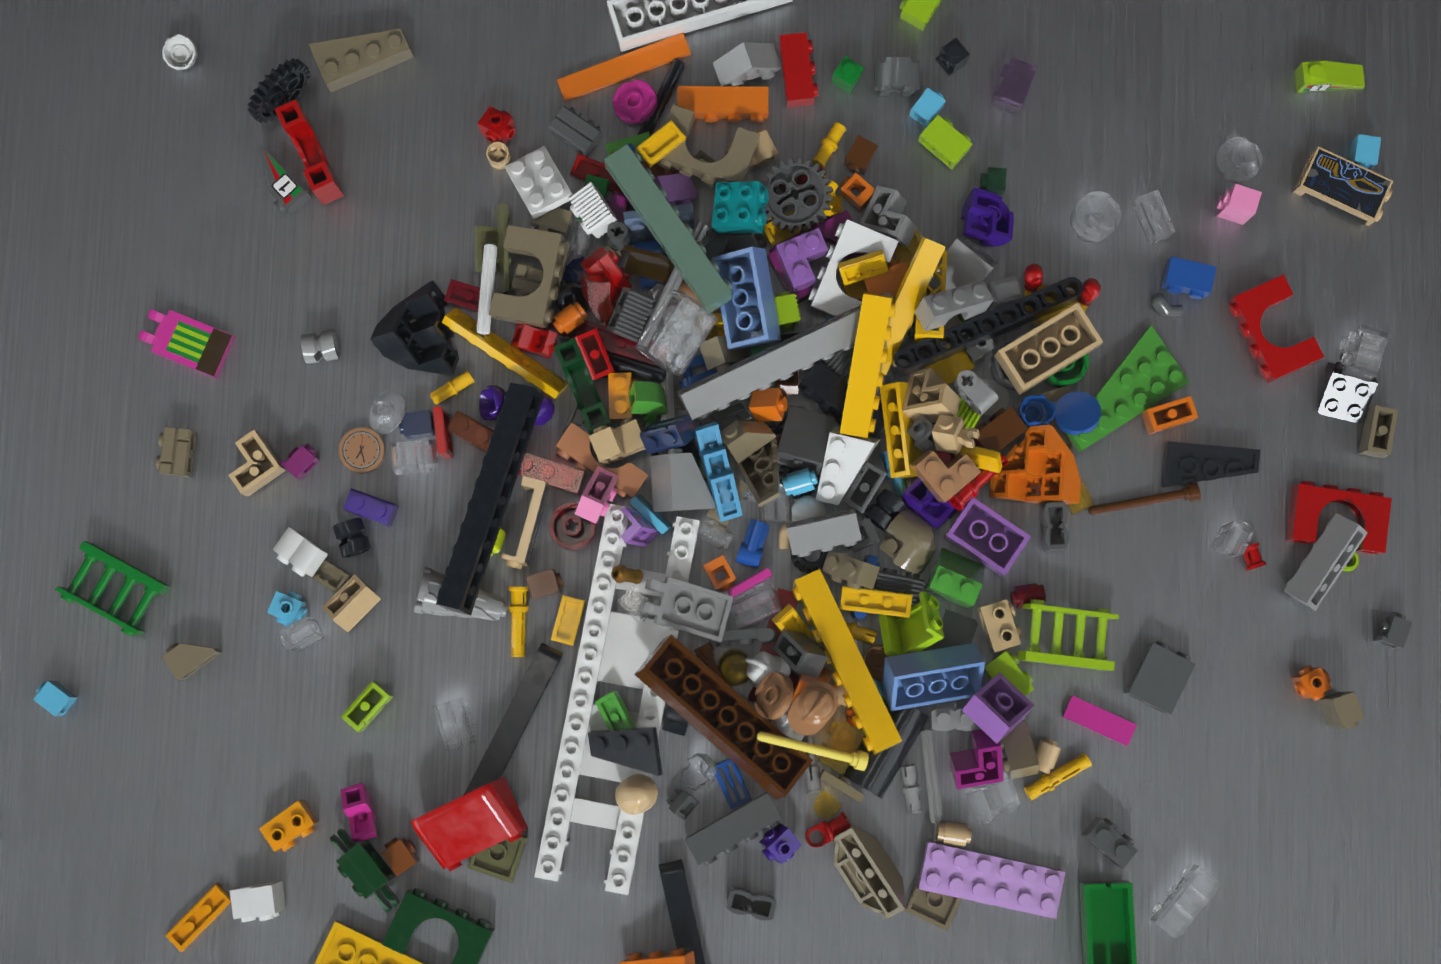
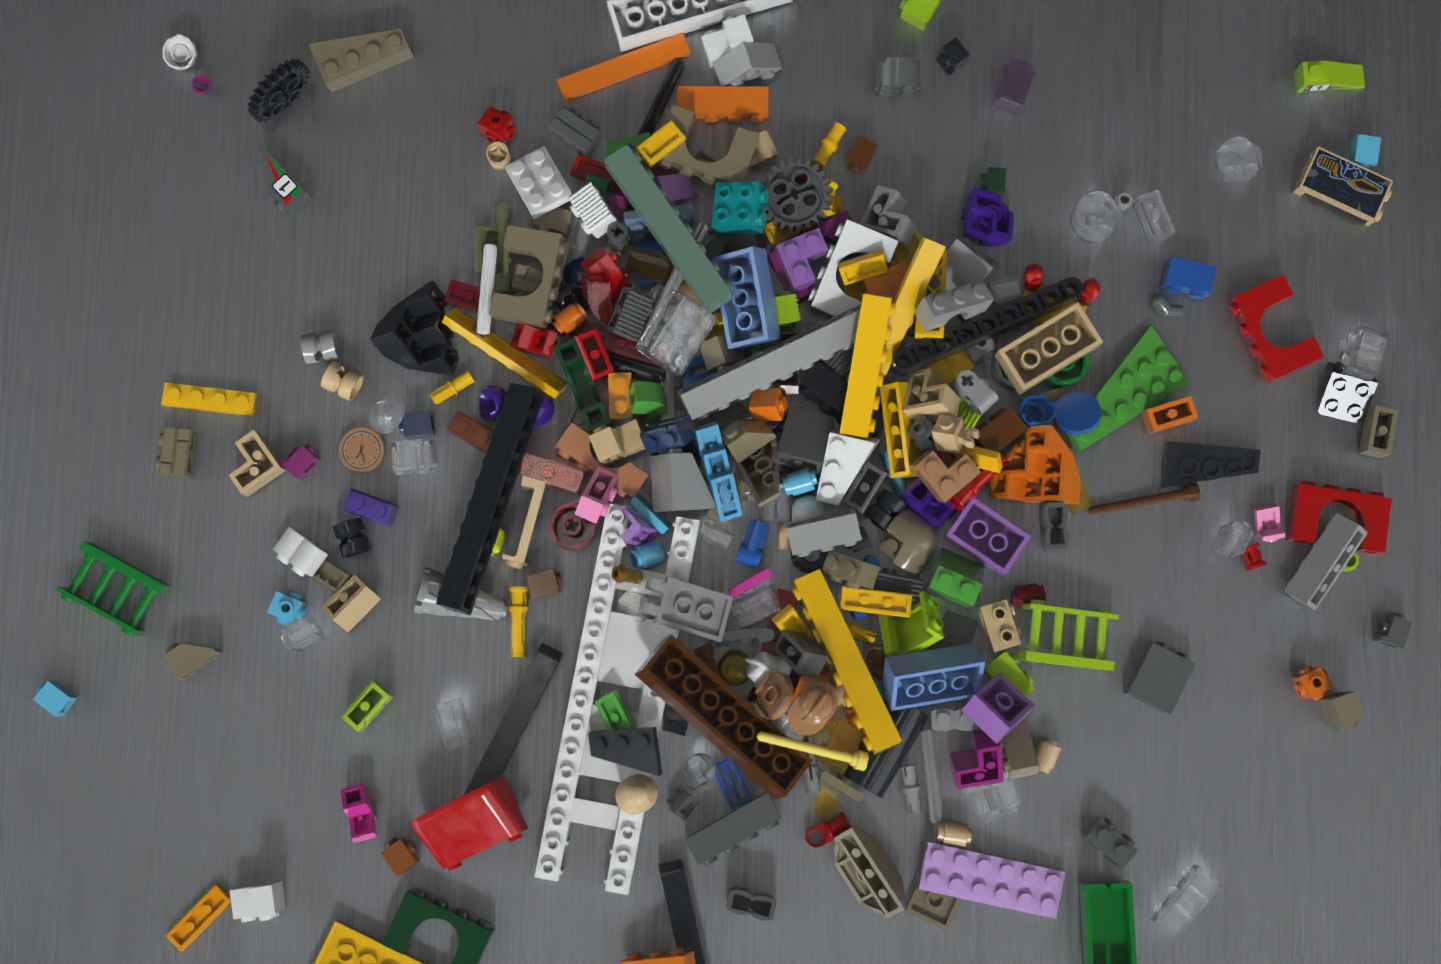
(188, 342): tile -> none
(201, 80): none -> magenta hinge
(209, 399): none -> yellow plate
(288, 826): light orange brick -> none
(318, 170): red arch -> none
(343, 381): none -> tan wheel
(365, 869): dark green brick -> none
(443, 437): red tile -> none
(499, 860): olive tile -> none
(568, 620): yellow plate -> none
(635, 102): dark pink tile -> none
(647, 555): none -> medium azure brick
(714, 567): orange brick -> none
(720, 42): none -> white brick
(779, 844): dark purple brick -> none
(797, 69): red brick -> none
(847, 74): green brick -> none
(856, 183): orange brick -> none
(927, 107): medium azure brick -> none
(945, 141): lime brick -> none
(1049, 781): yellow pin -> none
(1099, 720): dark pink tile -> none
(1124, 200): none -> light grey pin
(1238, 204): bright pink brick -> none
(1268, 522): none -> bright pink bracket

